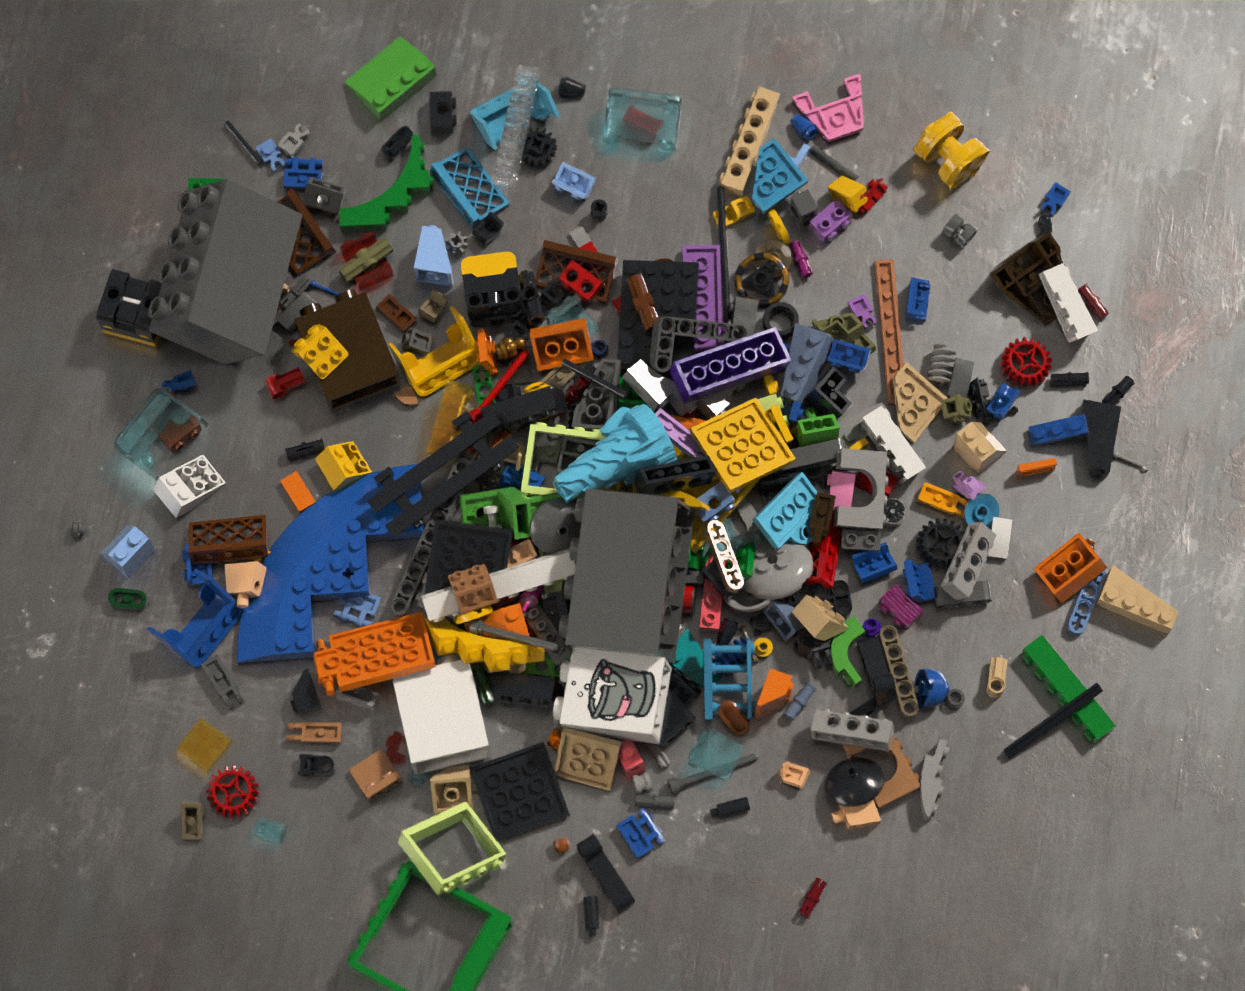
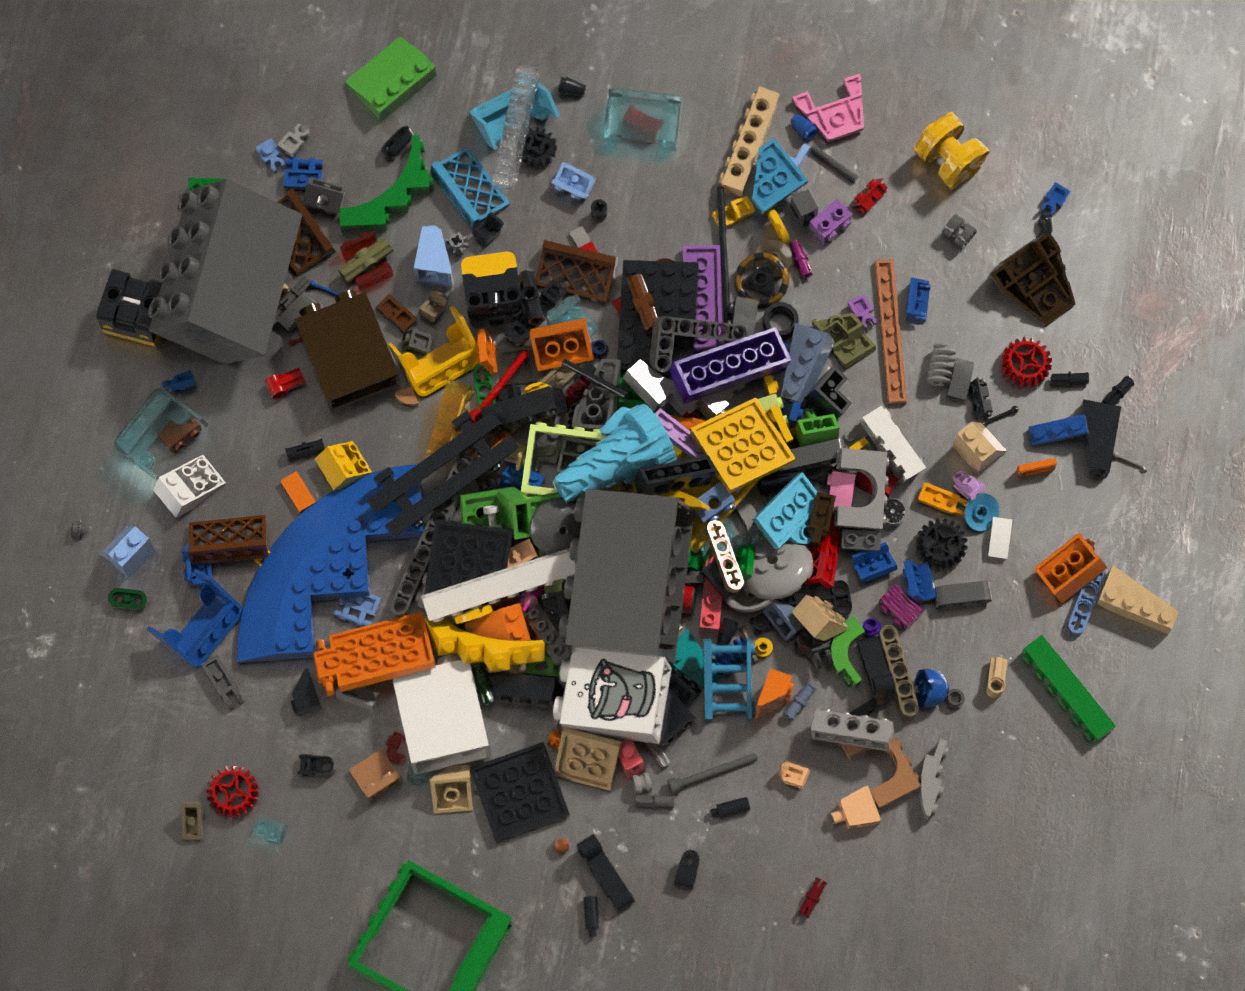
(204, 745): clear yellow plate -> none
(244, 581): light nougat torso -> none
(245, 145): black bar -> none
(316, 732): medium nougat hinge -> none
(320, 350): yellow bracket -> none
(438, 102): black brick -> none
(439, 822): yellowish green window -> none
(472, 588): medium nougat bracket -> none
(479, 627): dark grey piece -> none
(509, 347): pearl gold piece -> none
(583, 278): red brick -> none
(636, 837): blue plate -> none
(686, 872): none -> black piece
(715, 753): clear light blue bracket -> none
(733, 717): dark orange tile -> none
(848, 193): yellow hinge -> none
(849, 355): blue bracket -> none
(854, 781): black dish -> none
(915, 401): tan plate -> none
(956, 408): olive brick -> none
(968, 561): light grey brick -> none
(1002, 401): blue hips -> none
(1053, 720): black axle -> none
(1067, 303): white wedge -> none
(1093, 301): dark red pin -> none

